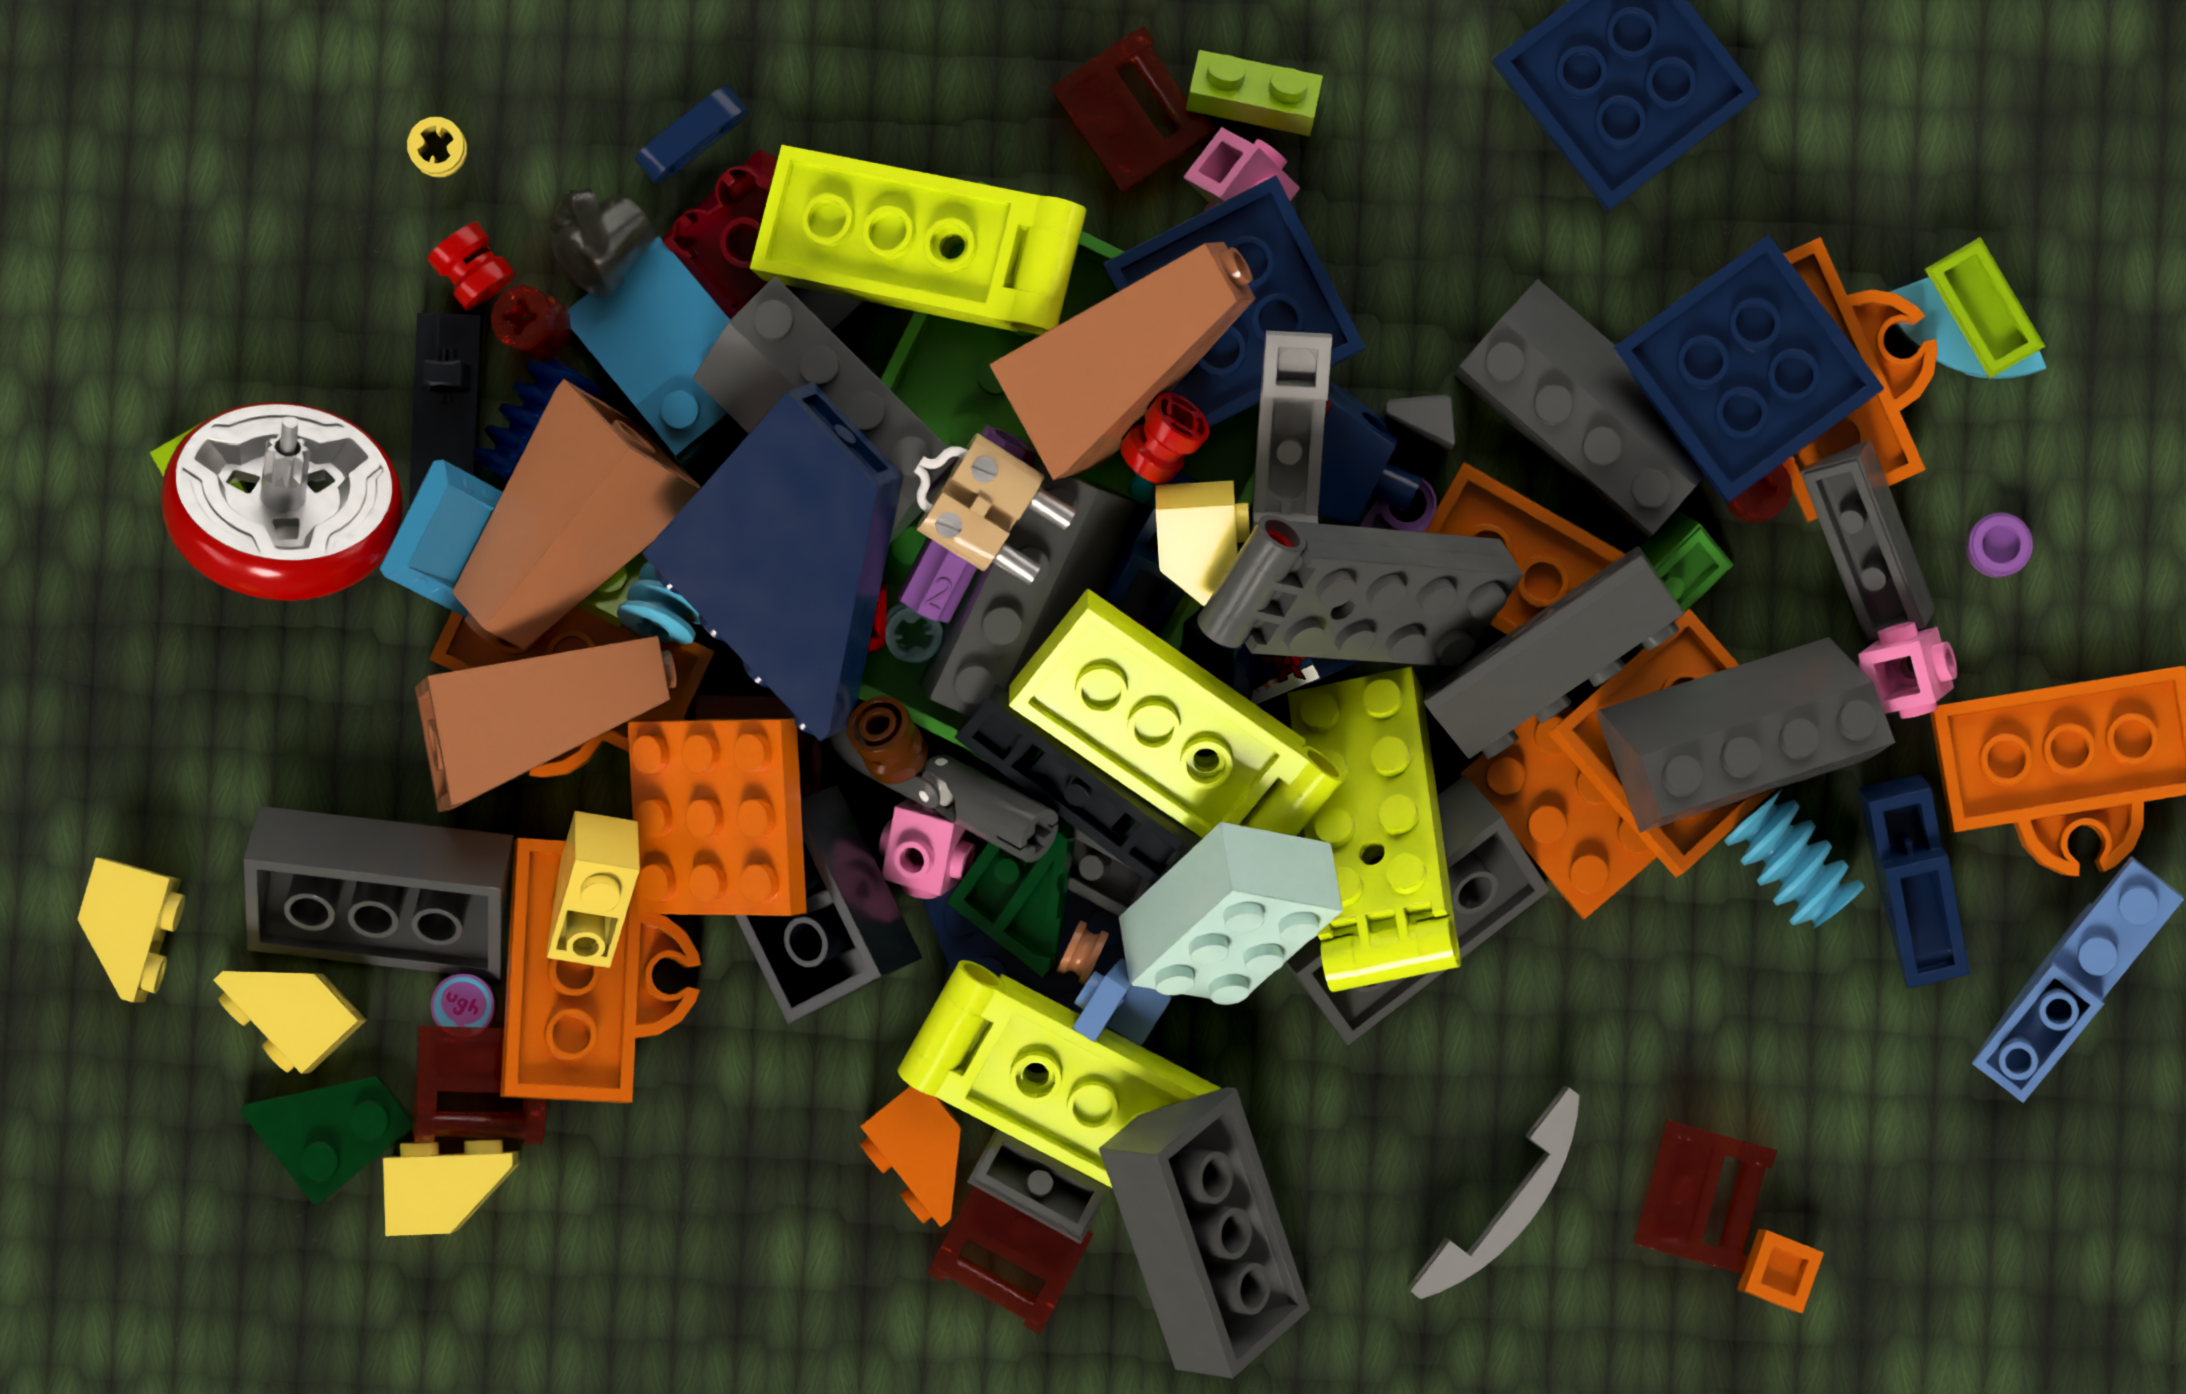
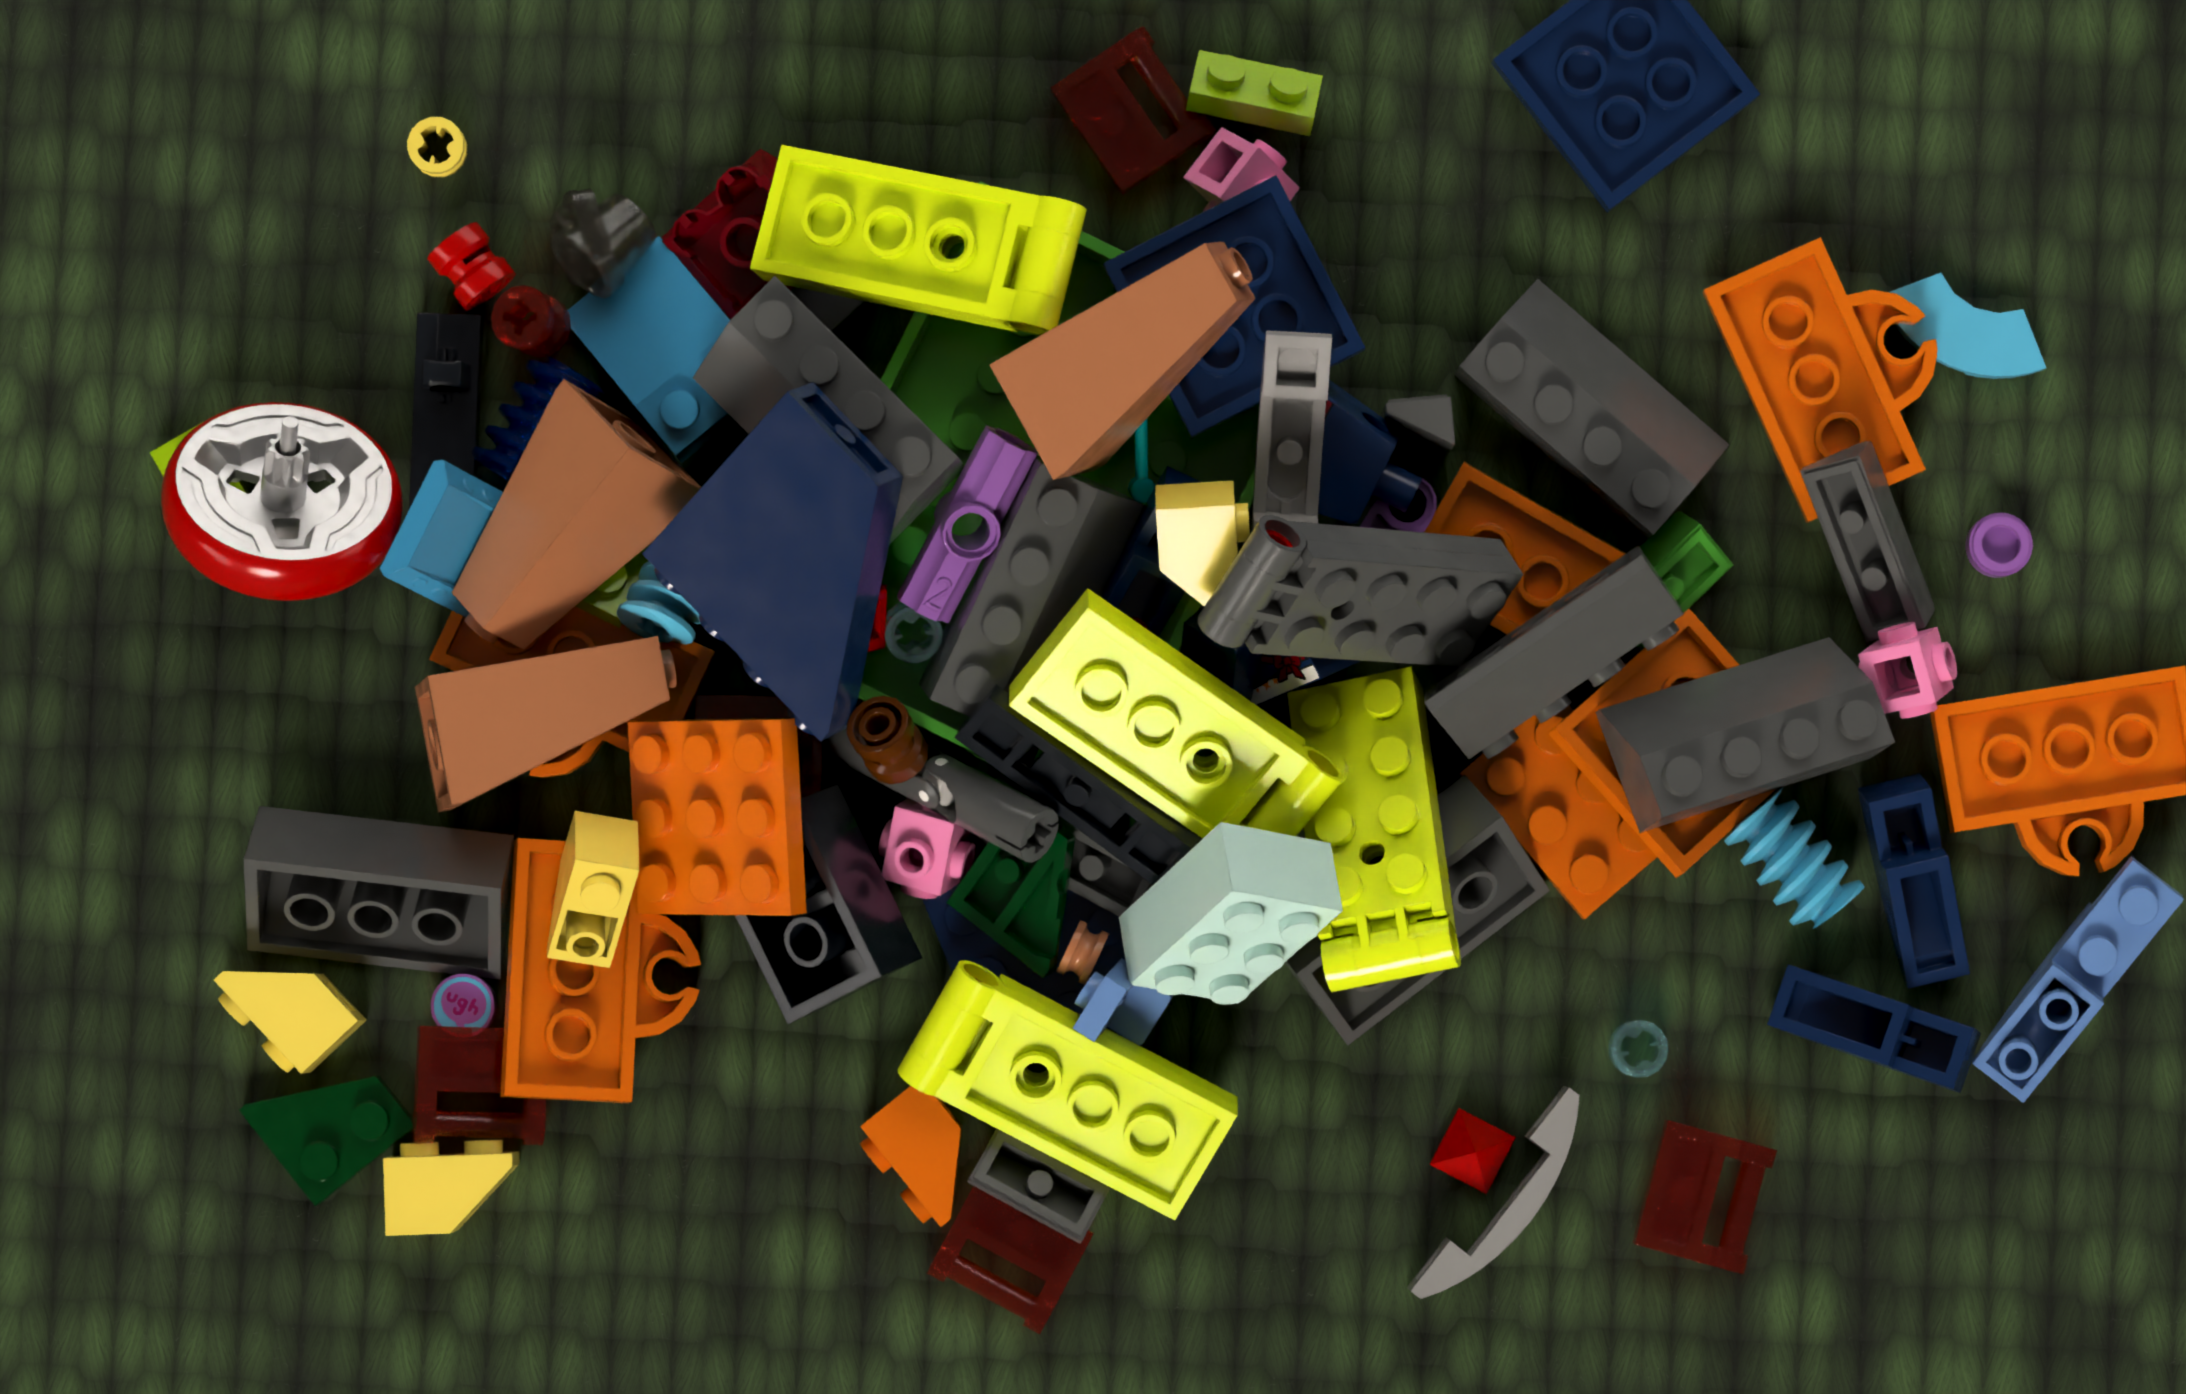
(127, 921): light yellow slope -> none
(691, 134): dark blue beam -> none
(982, 504): tan piece -> none
(1169, 432): red wheel -> none
(1205, 1232): dark grey slope -> none
(1472, 1150): none -> red slope
(1643, 1067): none -> clear light blue bush
(1747, 369): dark blue plate -> none
(1770, 501): clear red wheel -> none
(1780, 1270): orange plate -> none
(1874, 1028): none -> dark blue slope
(1984, 307): lime tile -> none

